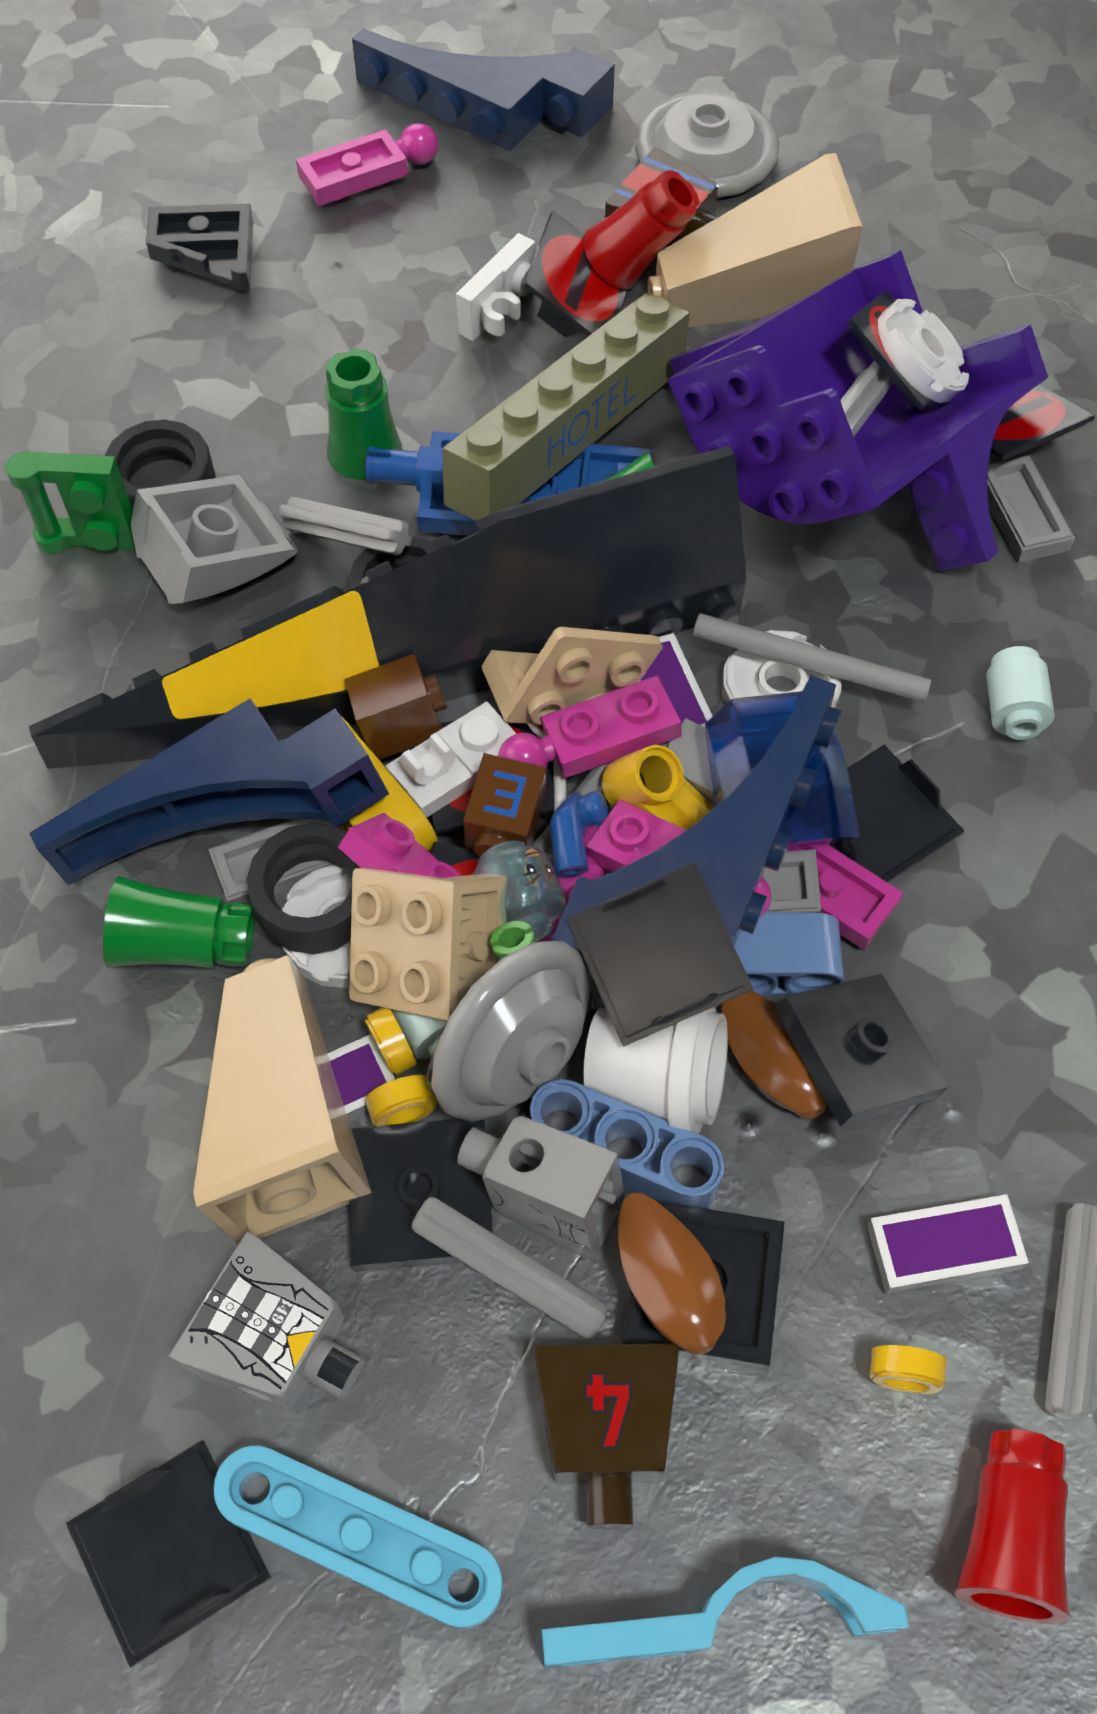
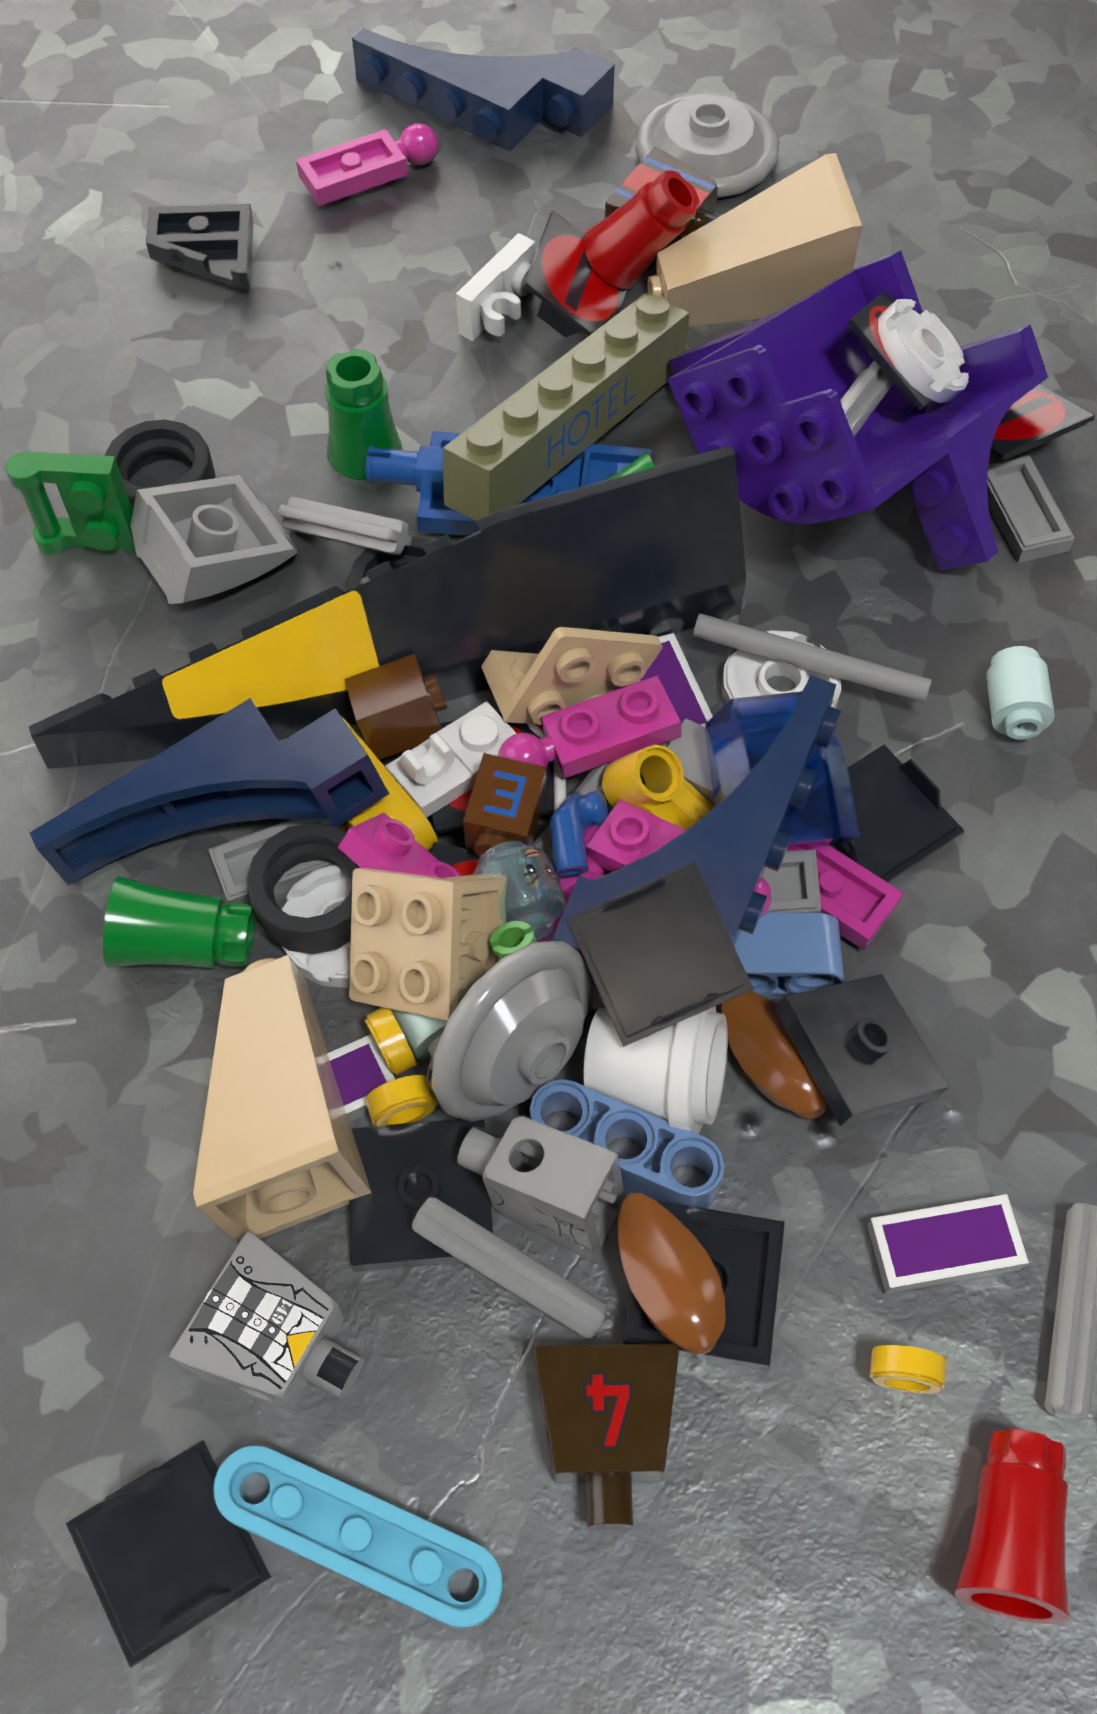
(860, 1607): medium azure piece -> none

